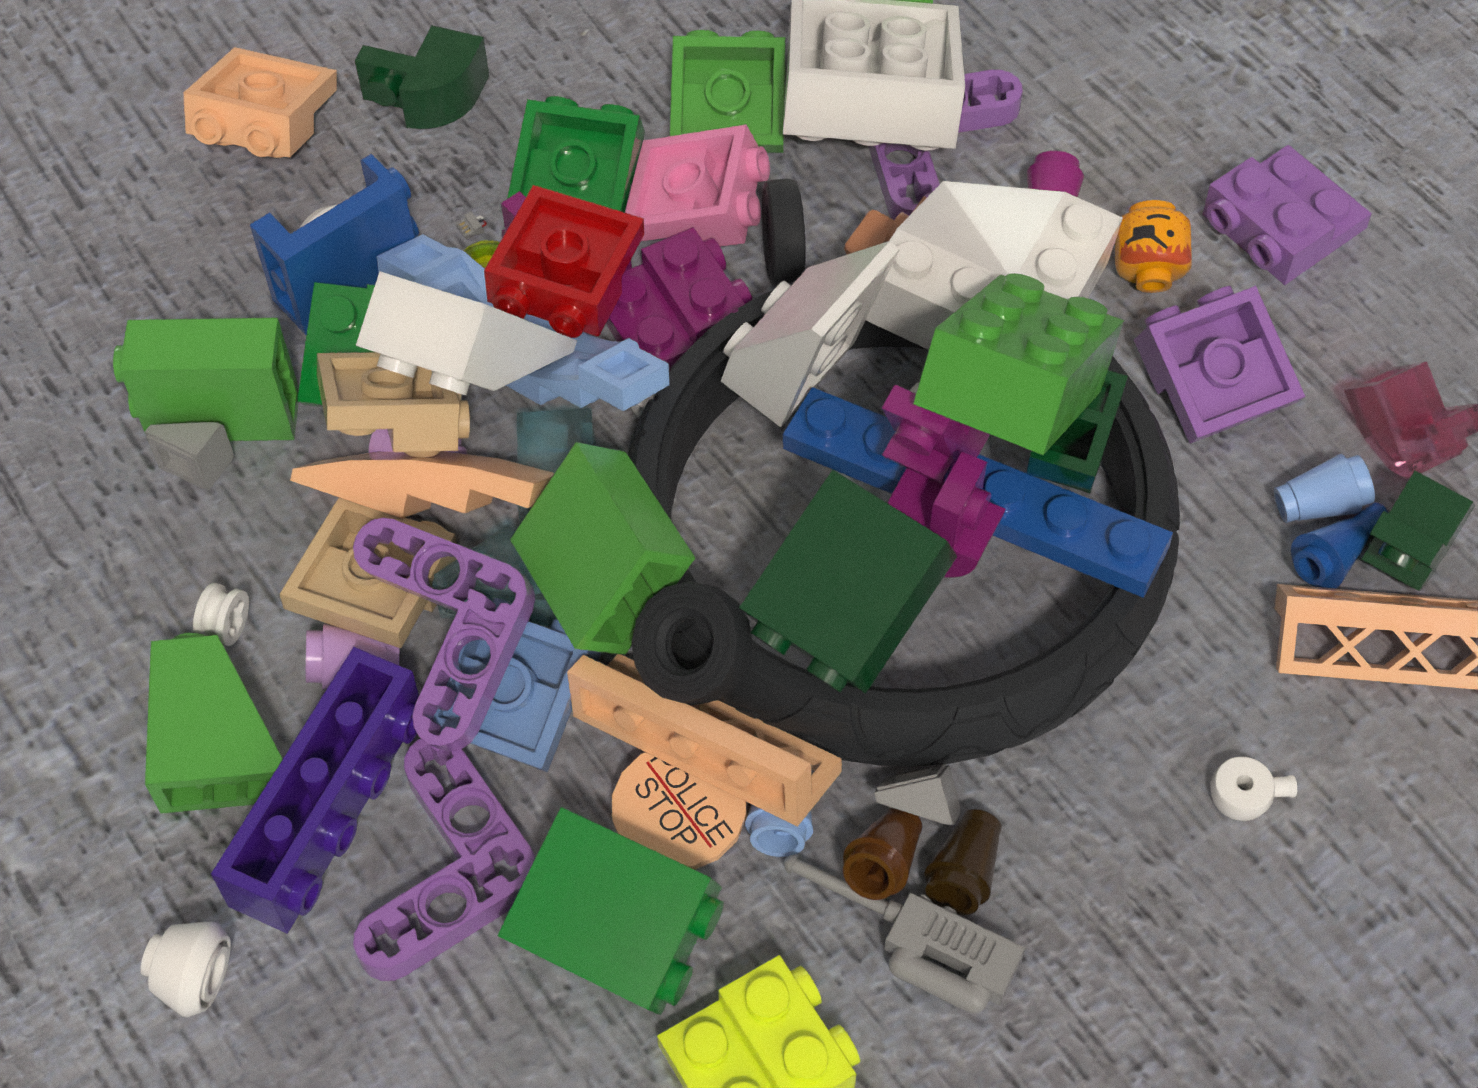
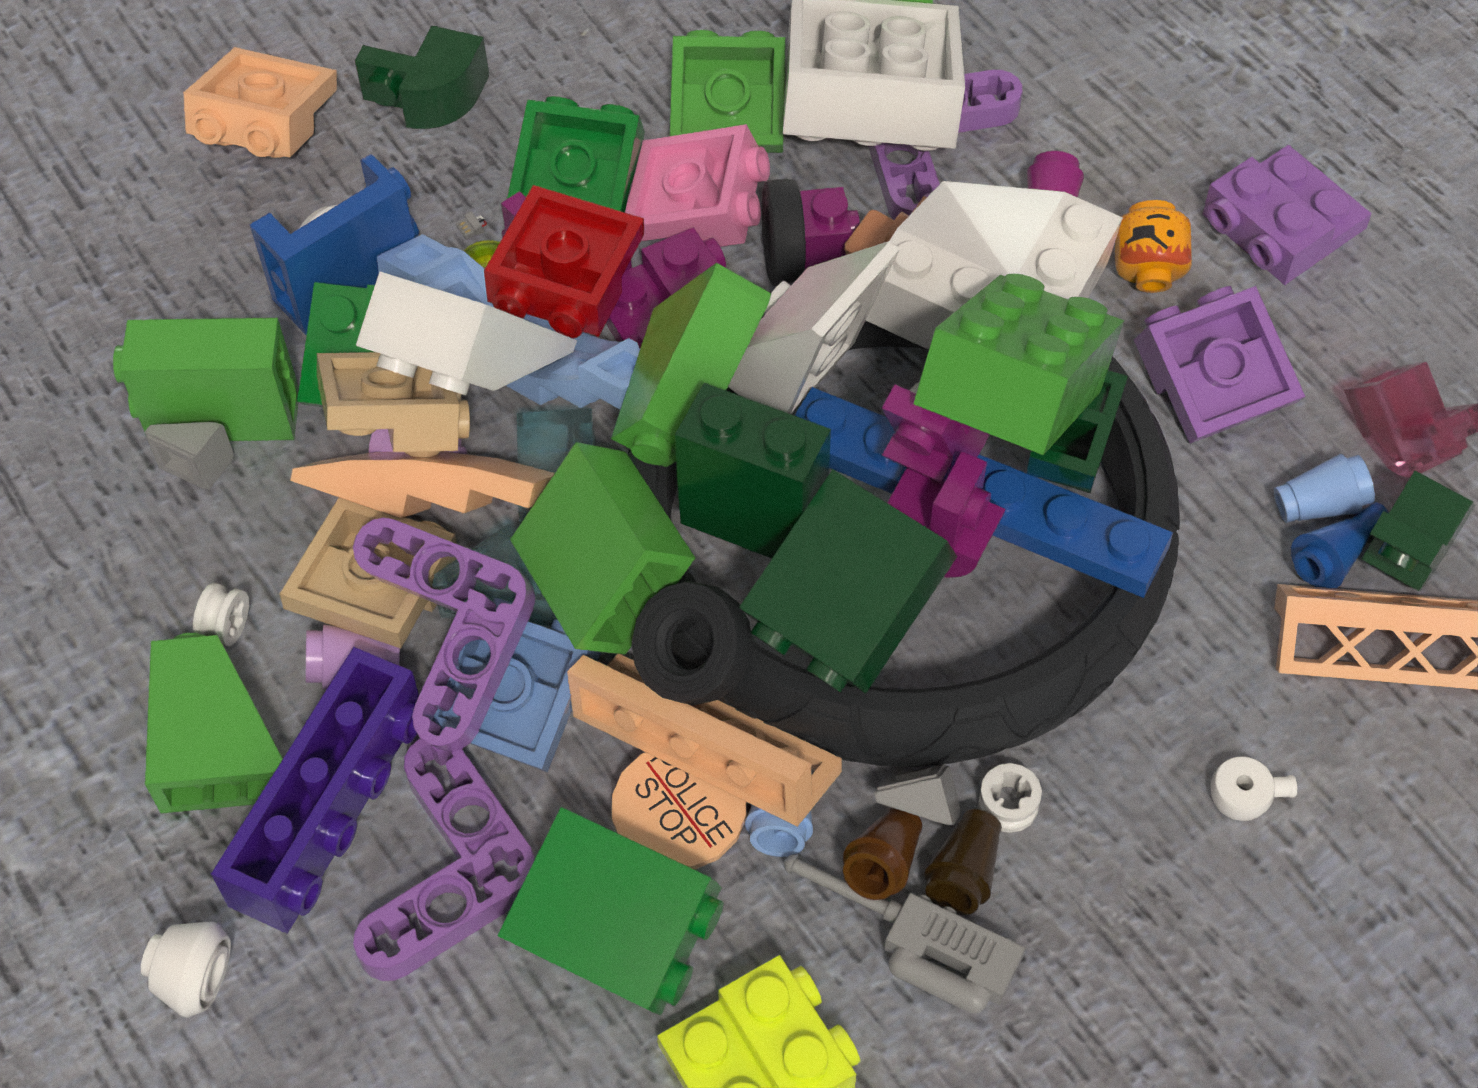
(688, 342): none -> bright green slope
(747, 469): none -> dark green brick
(827, 224): none -> magenta brick
(1026, 784): none -> white bush

